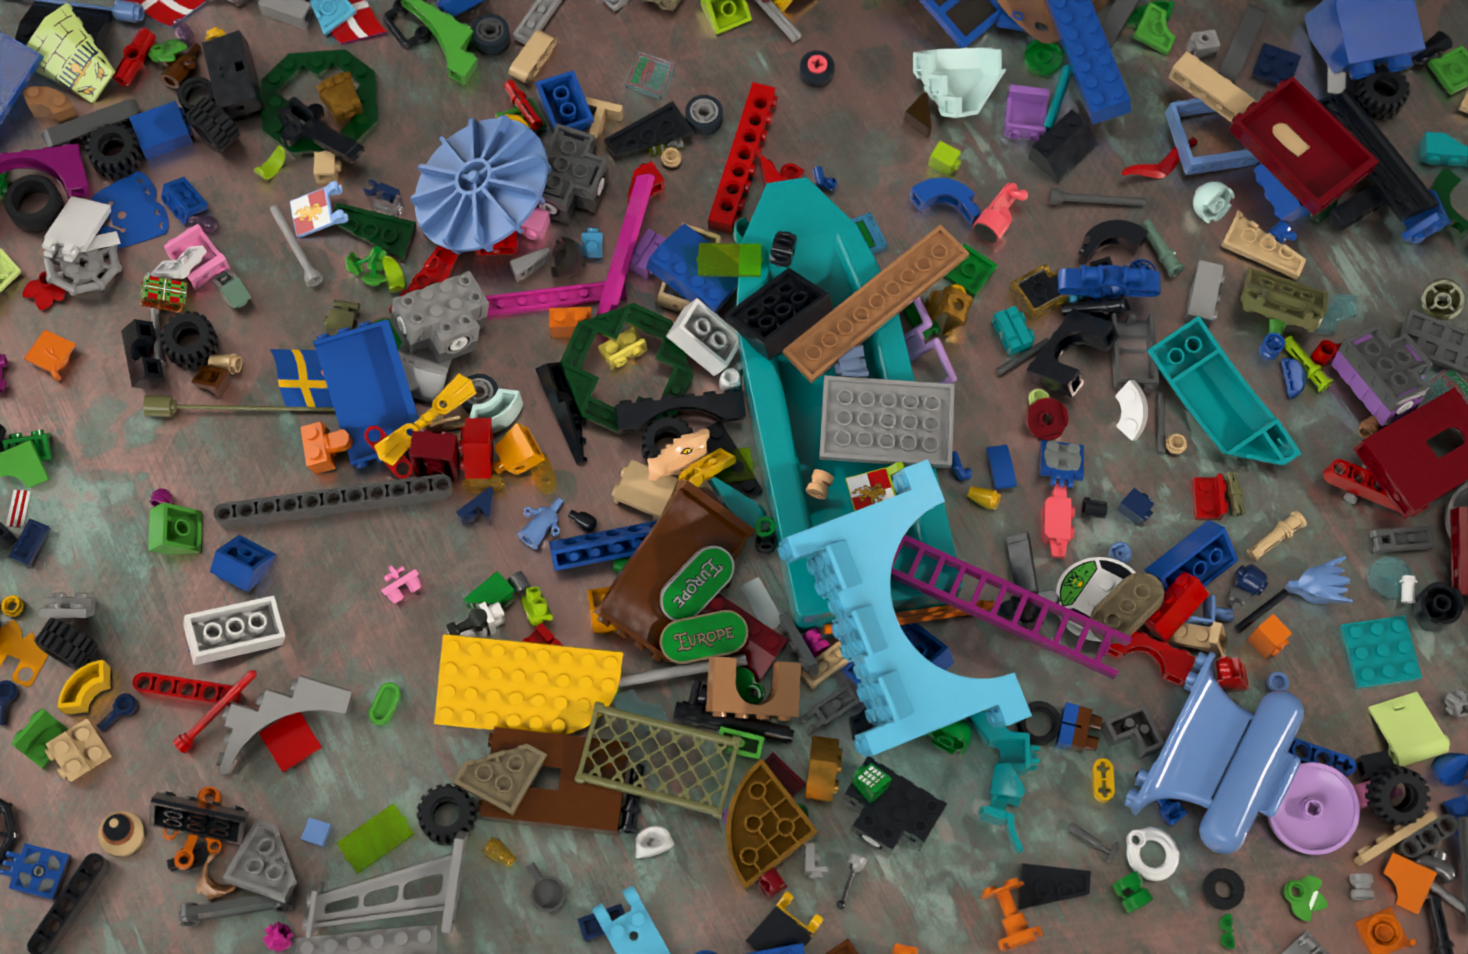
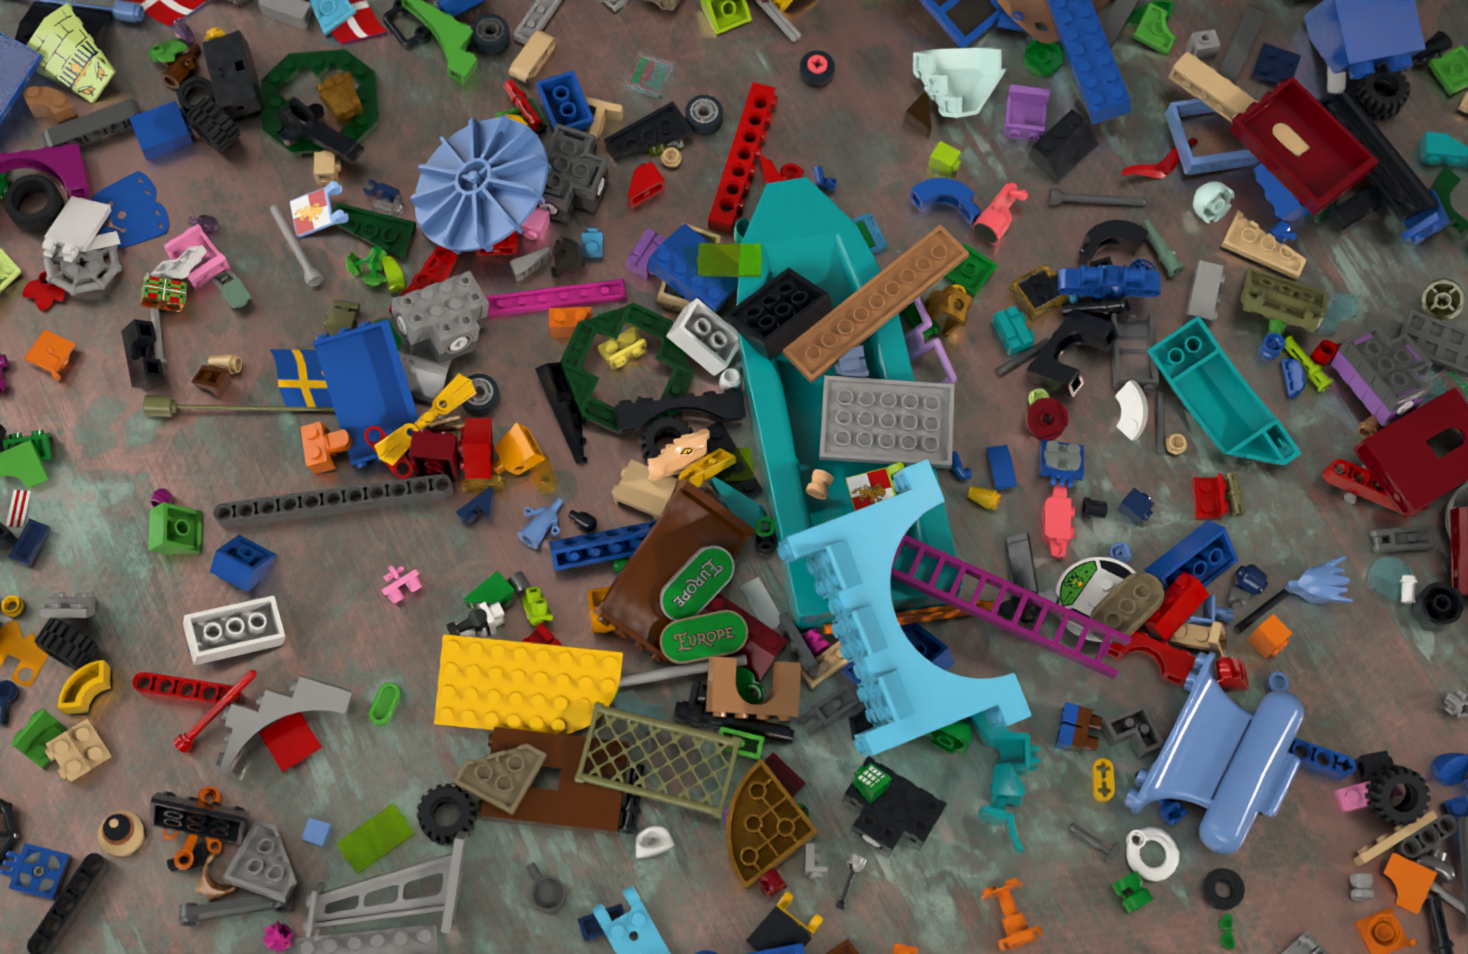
(107, 139): black tyre -> none
(124, 705): dark blue plate -> none
(139, 49): red piece -> none
(179, 328): black tyre -> none
(182, 199): blue bracket -> none
(272, 165): lime helmet -> none
(498, 852): clear yellow cone -> none
(501, 408): light aqua brick -> none
(626, 243): dark pink tile -> none
(783, 249): black gear -> none
(824, 764): pearl gold brick -> none
(1051, 884): black wing -> none
(1055, 719): black tyre -> none
(1057, 98): teal piece -> none
(1283, 530): tan pin -> none
(1308, 897): bright green plate -> none
(1317, 811): lavender dish -> none
(1380, 652): teal plate -> none
(1409, 729): yellowish green door -> none

